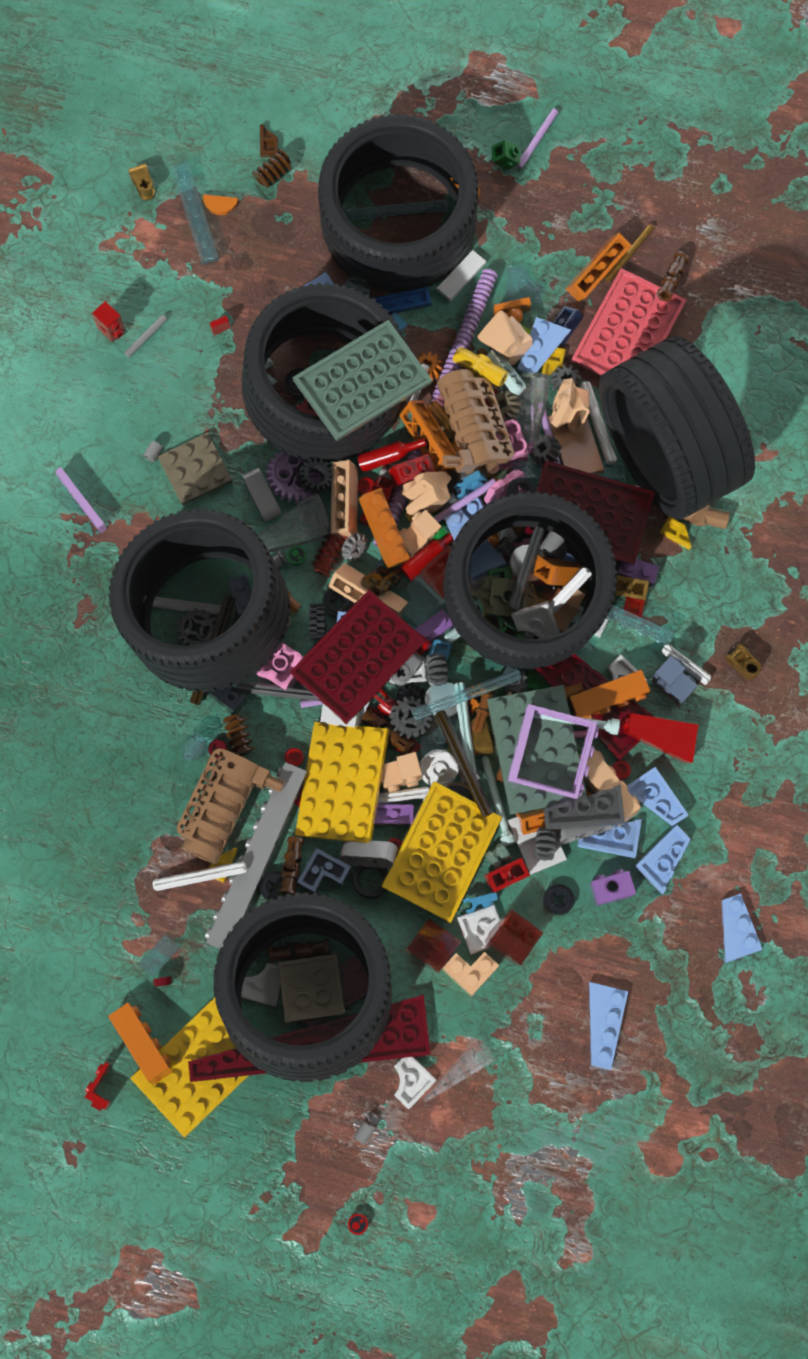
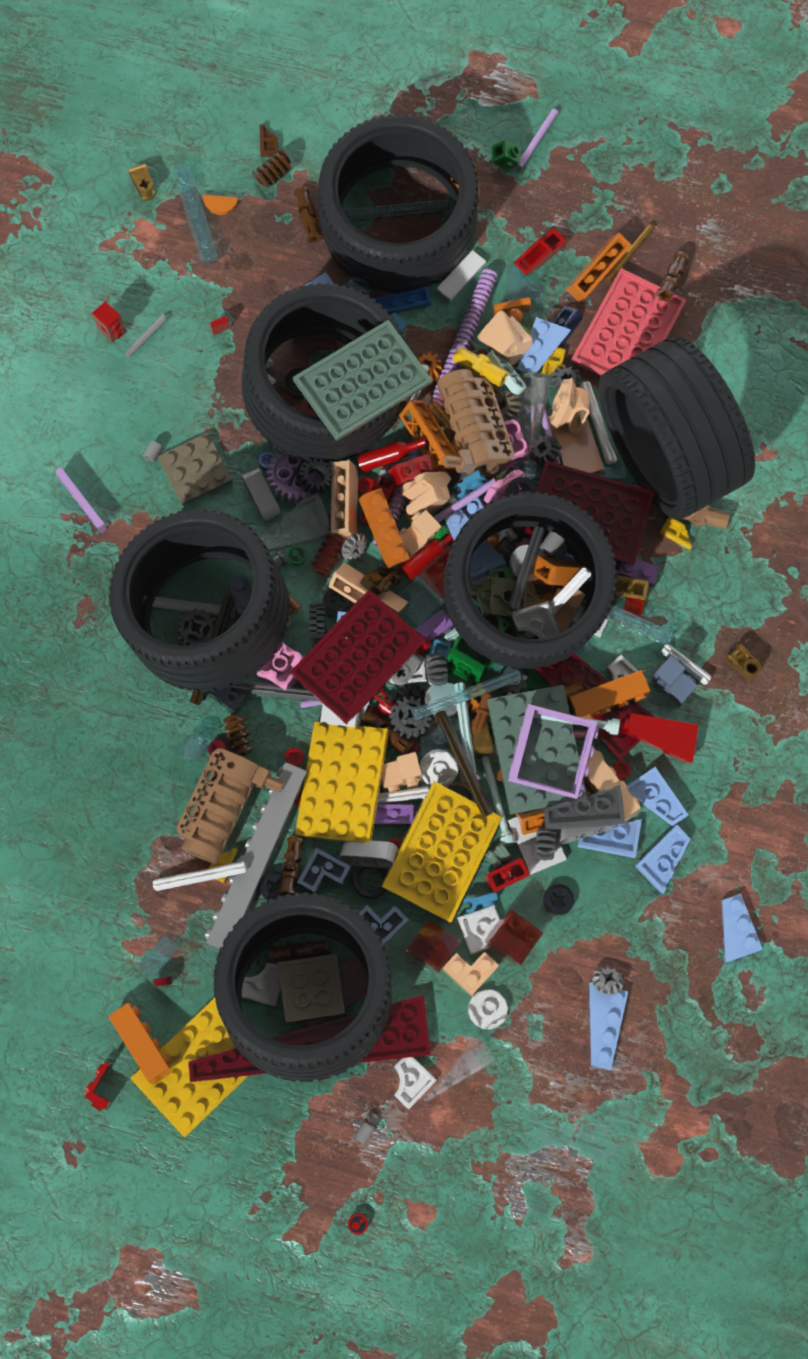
(264, 459): none -> tile
(308, 214): none -> reddish brown piece
(389, 925): none -> sand blue brick
(465, 665): none -> green tile
(488, 1009): none -> white tile
(541, 252): none -> red slope
(611, 987): none -> light grey gear
(624, 887): medium lavender brick -> none

